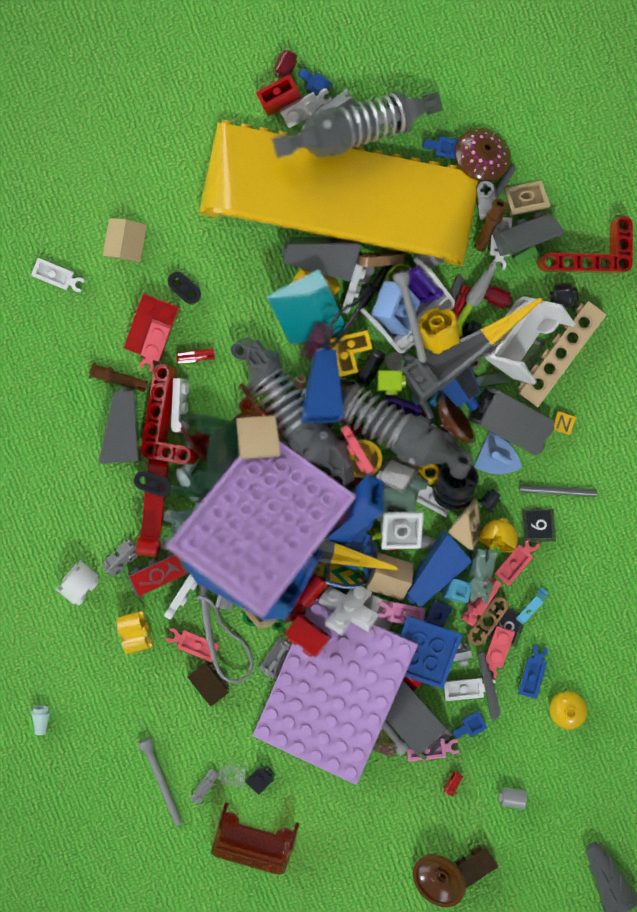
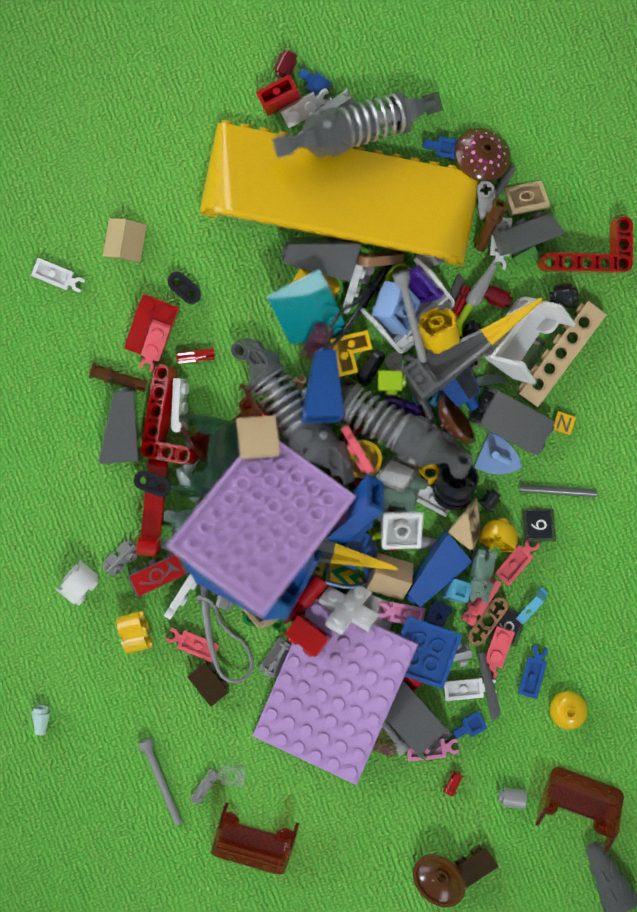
(260, 778): black bracket -> none
(584, 797): none -> clear red windscreen

